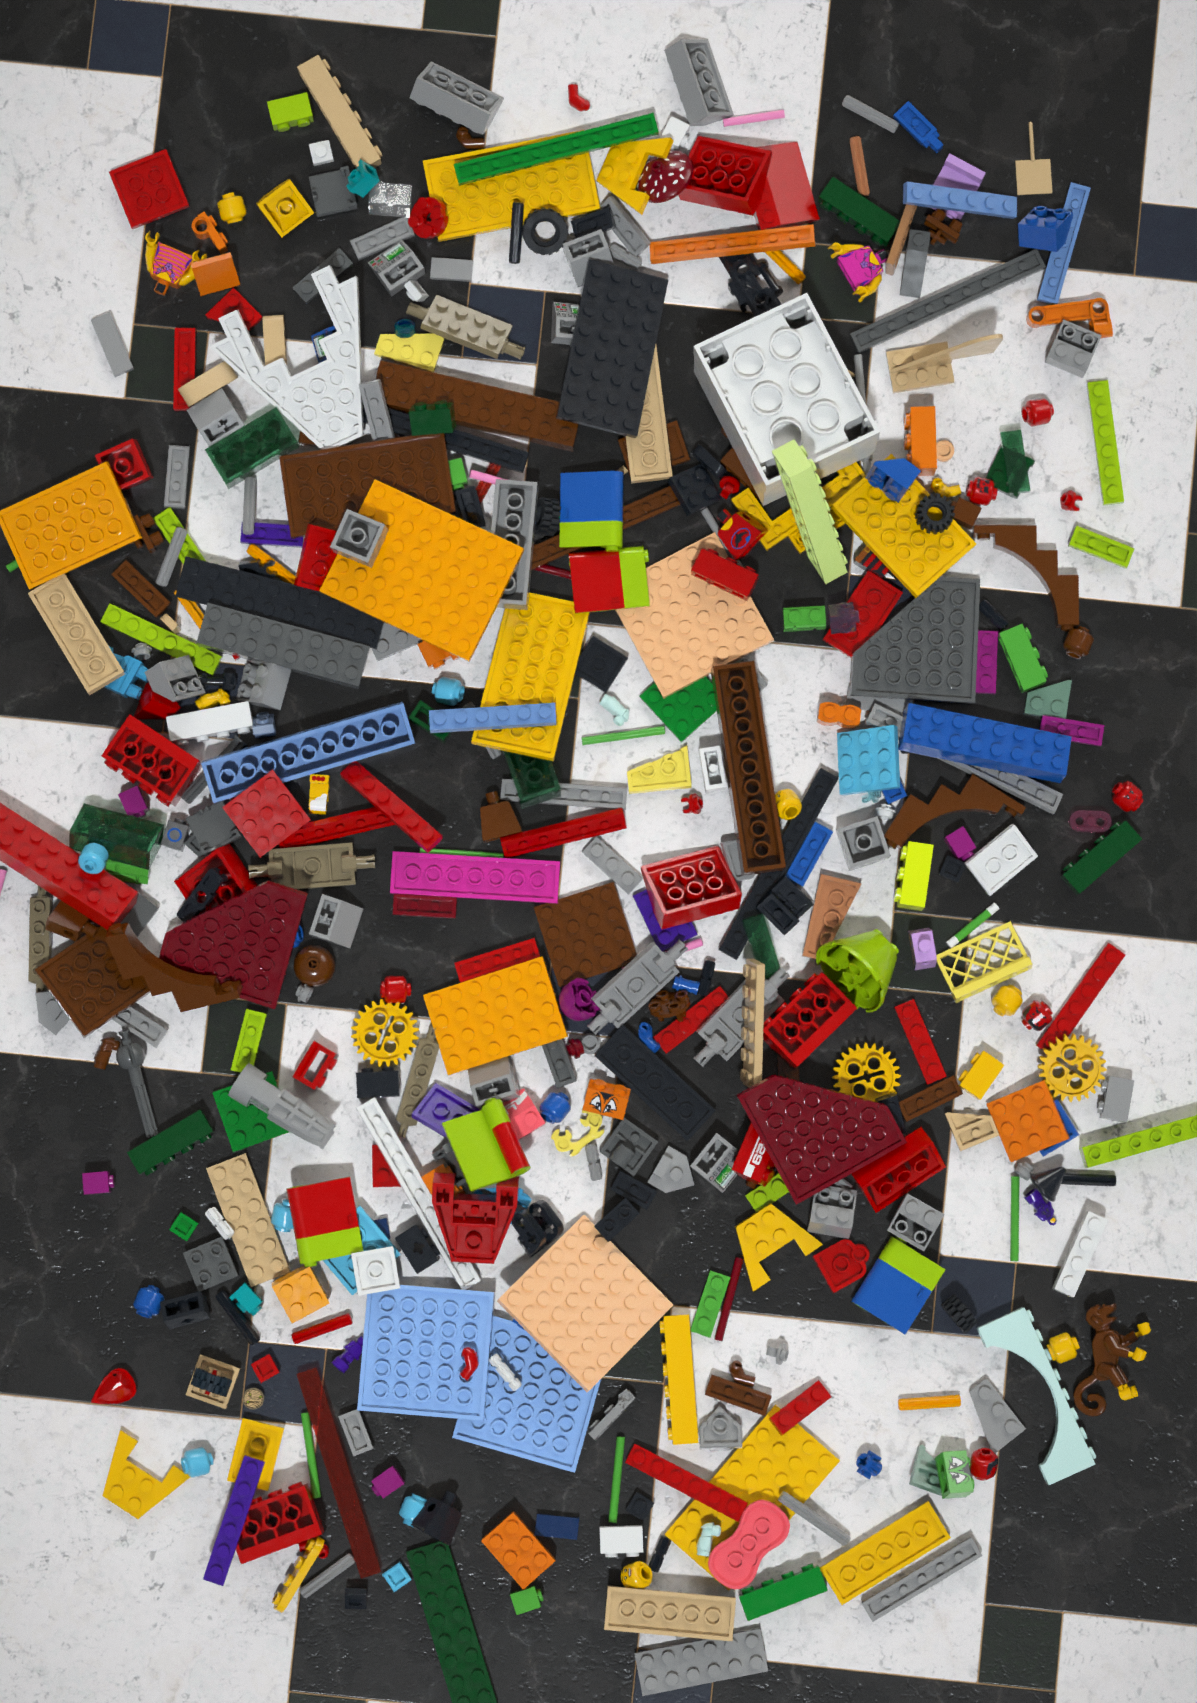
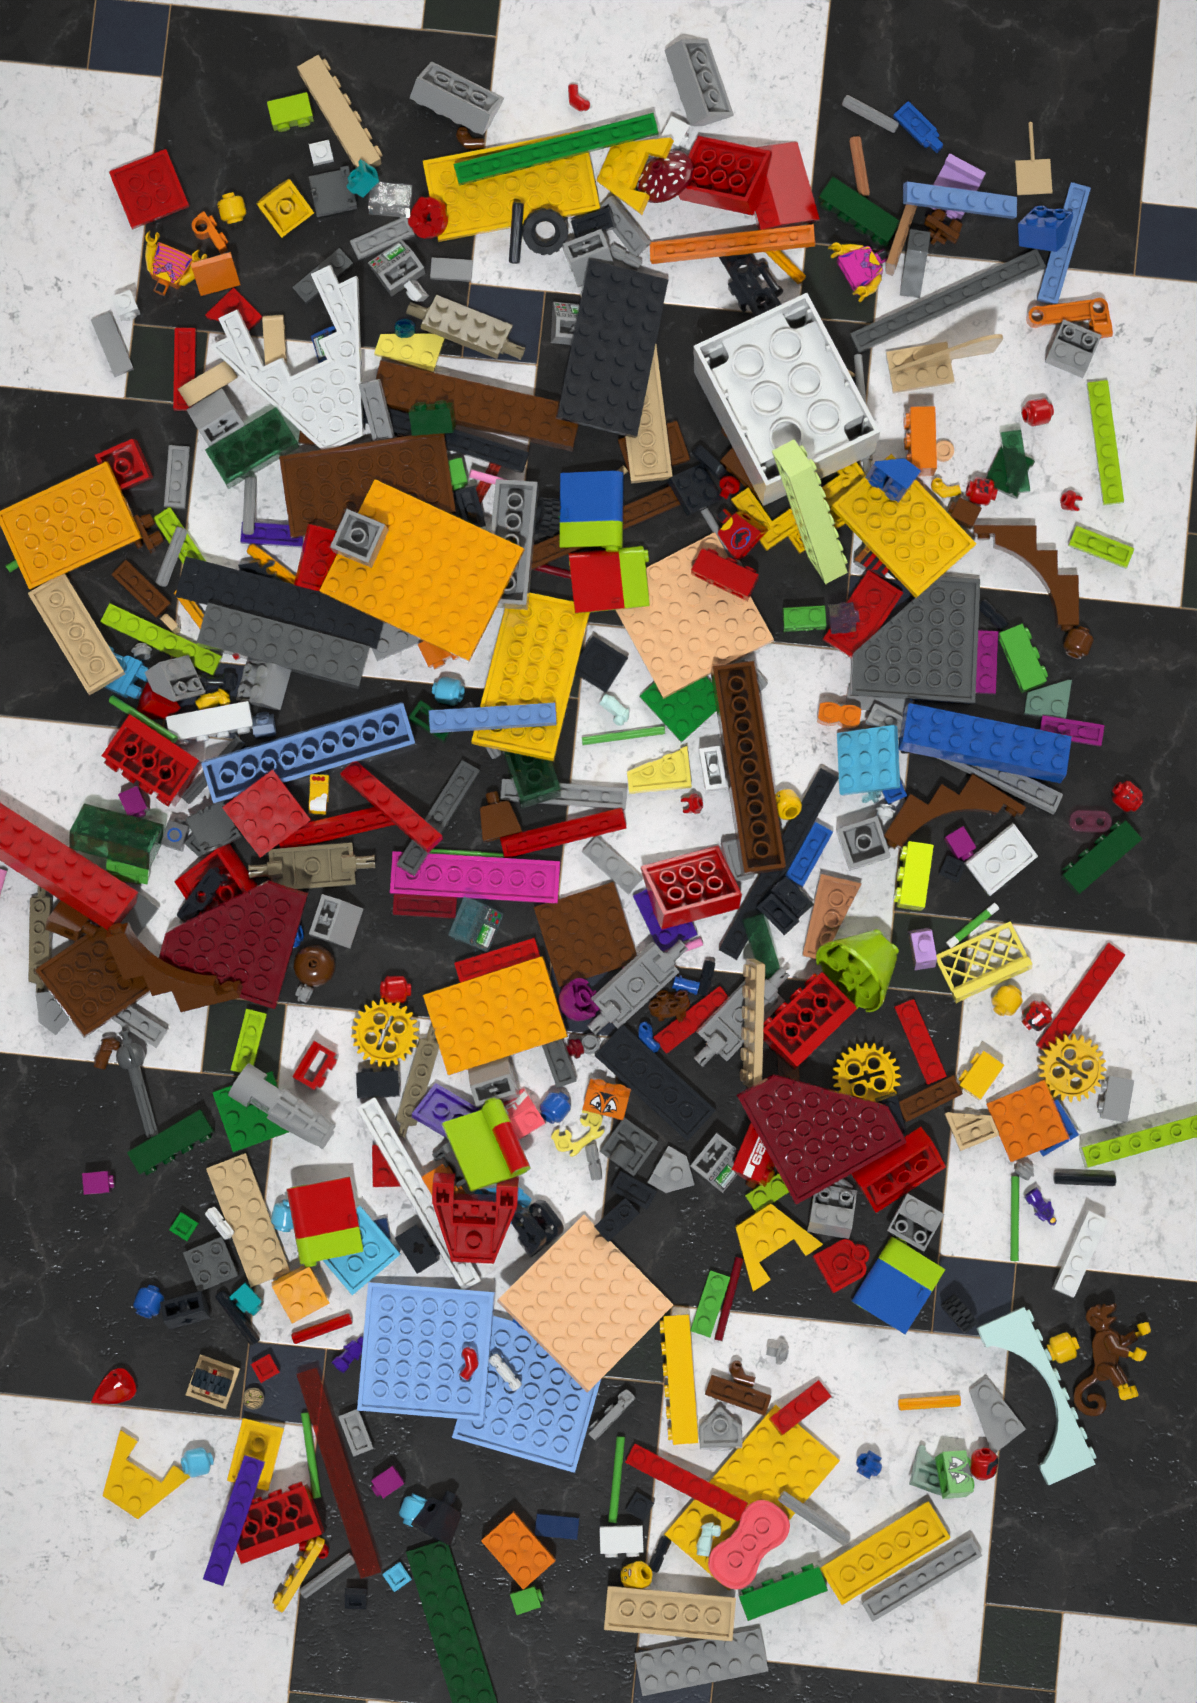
(94, 857): medium azure head -> none
(125, 305): none -> white brick
(147, 721): none -> bright green bar
(375, 1270): white plate -> none
(440, 814): none -> dark grey plate
(475, 924): none -> clear light blue slope
(753, 118): bright pink bar -> none
(926, 522): black tyre -> none
(1048, 1182): black hat -> none

